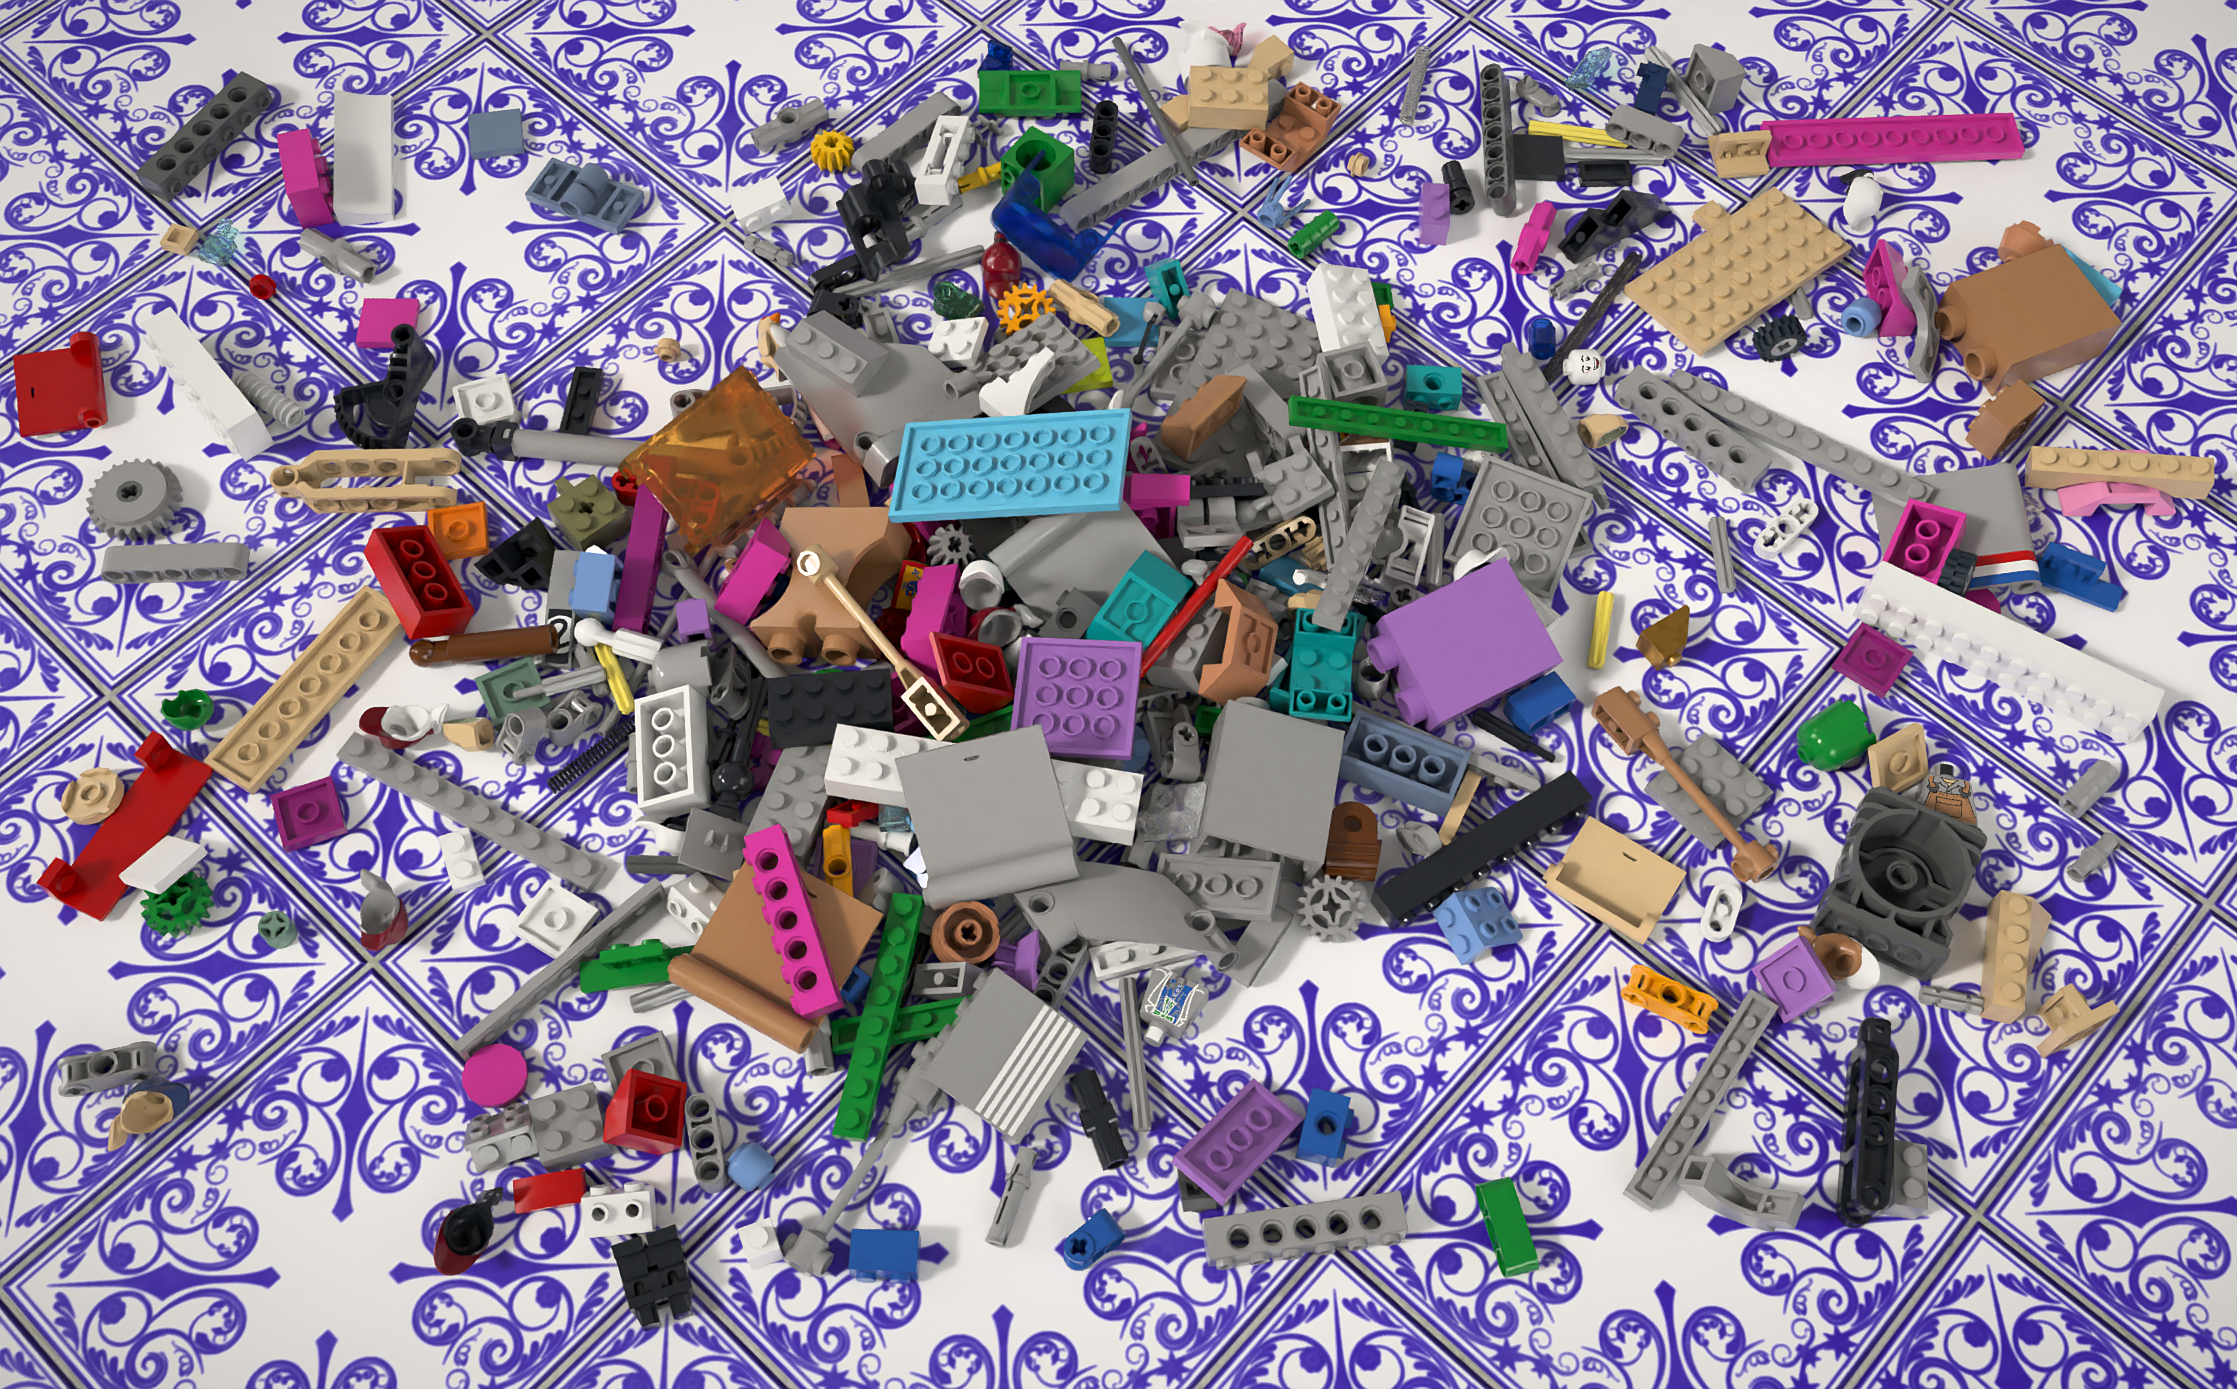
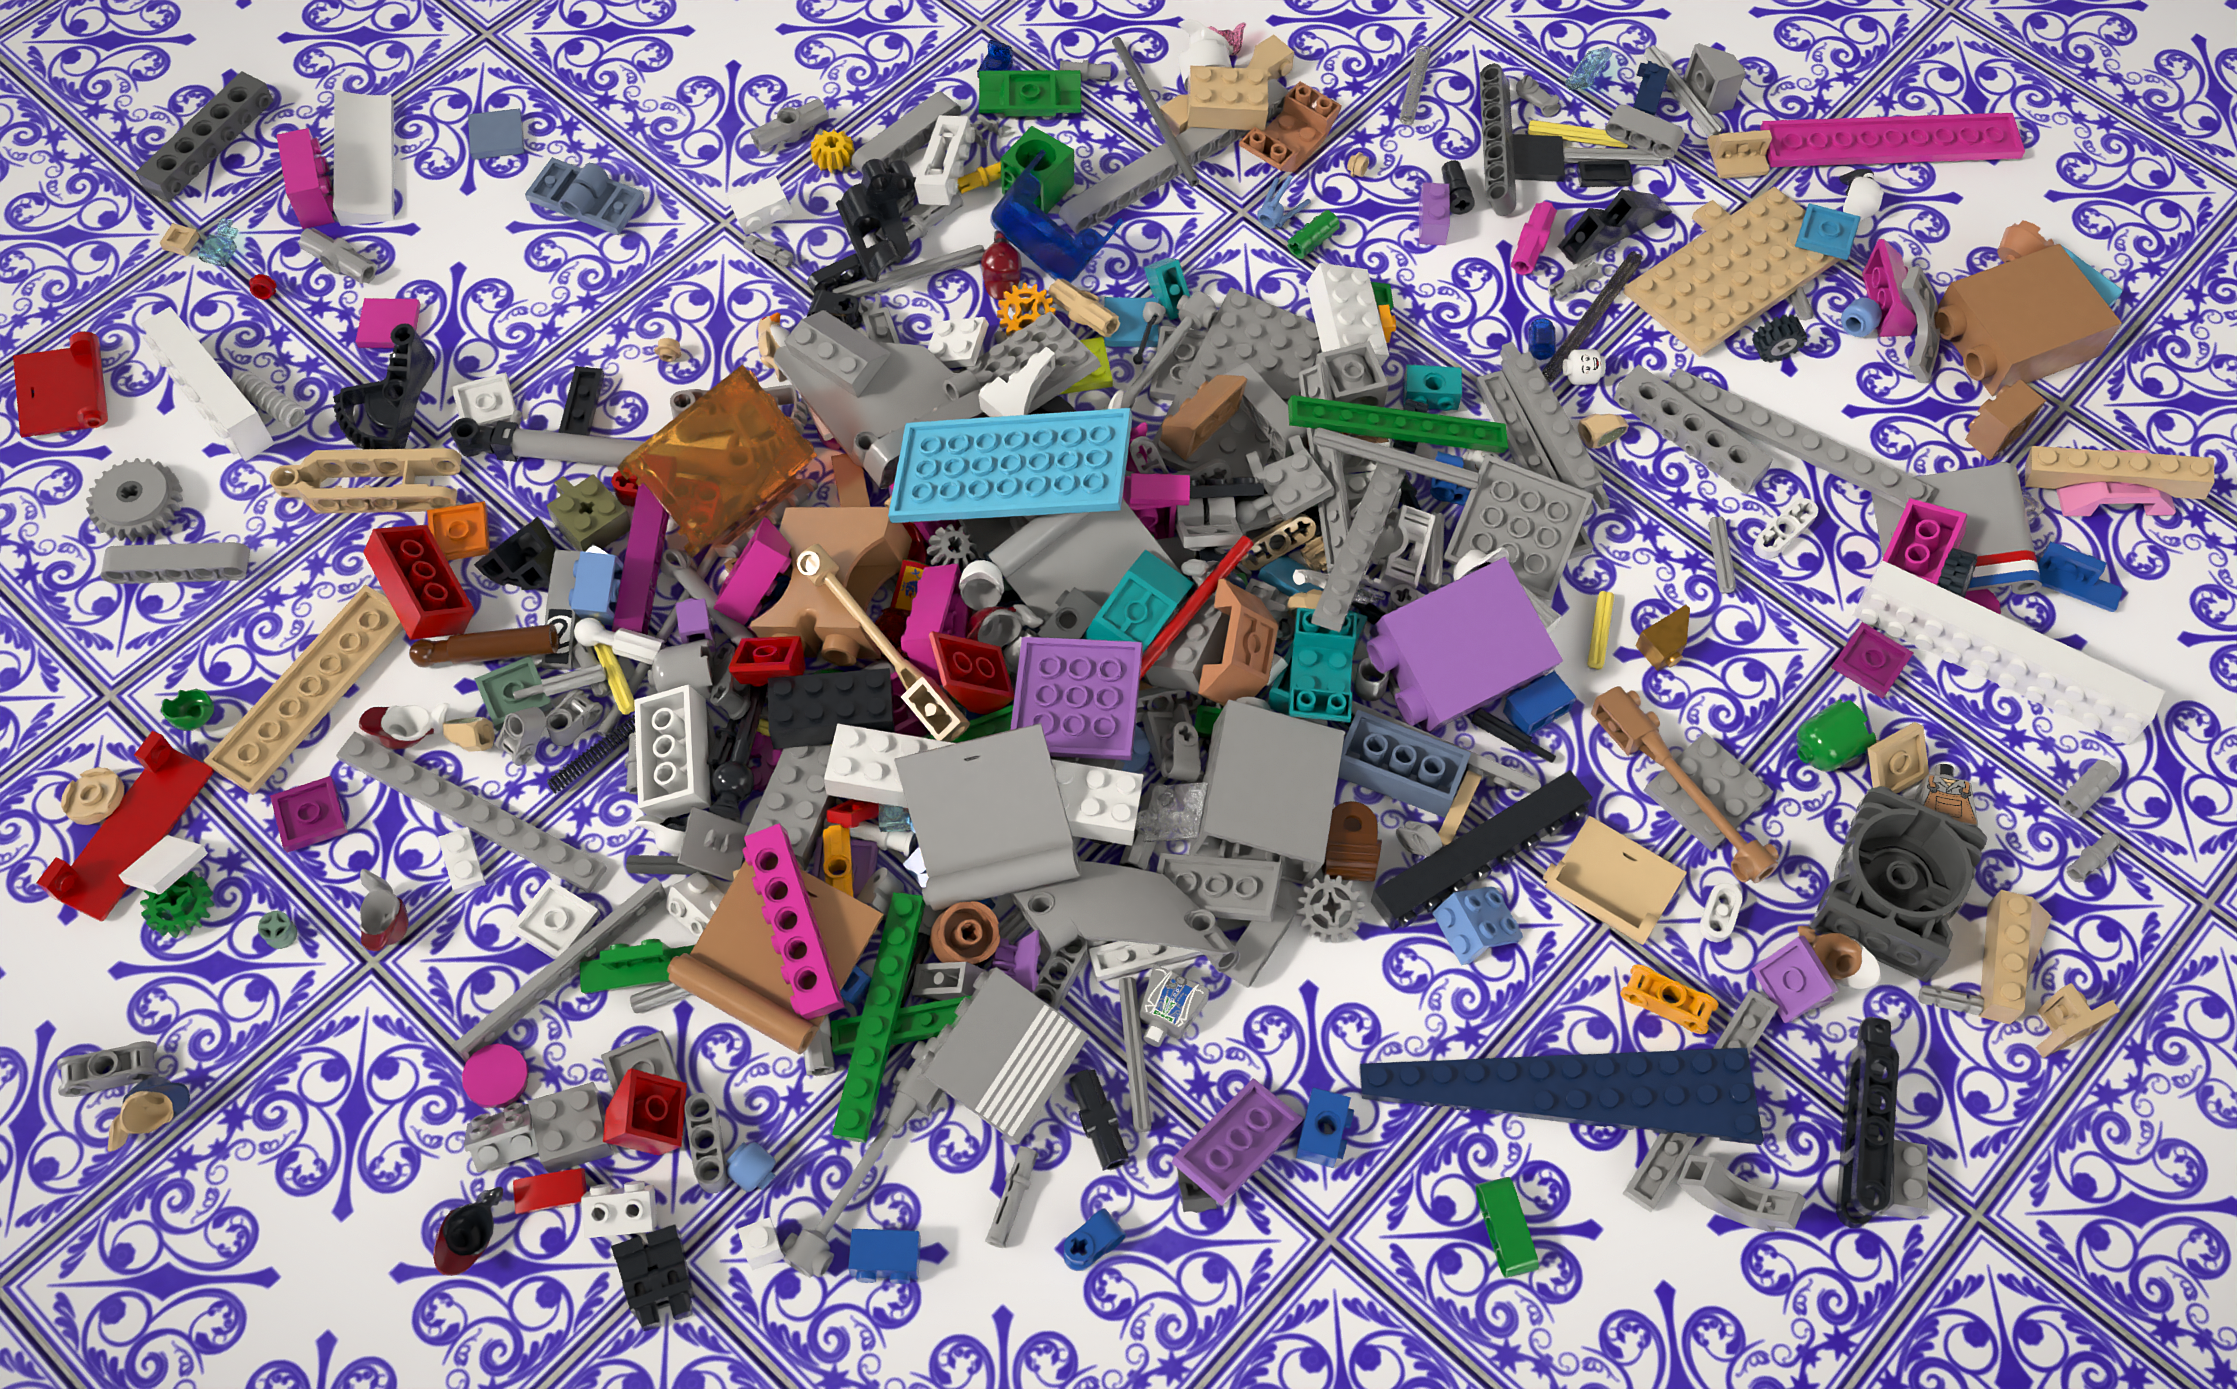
(767, 658): none -> red slope
(957, 305): clear green piece -> none
(1103, 137): black beam -> none
(1384, 1207): light grey brick -> none
(1396, 458): none -> light grey axle
(1656, 1090): none -> dark blue wing
(1828, 231): none -> dark azure tile

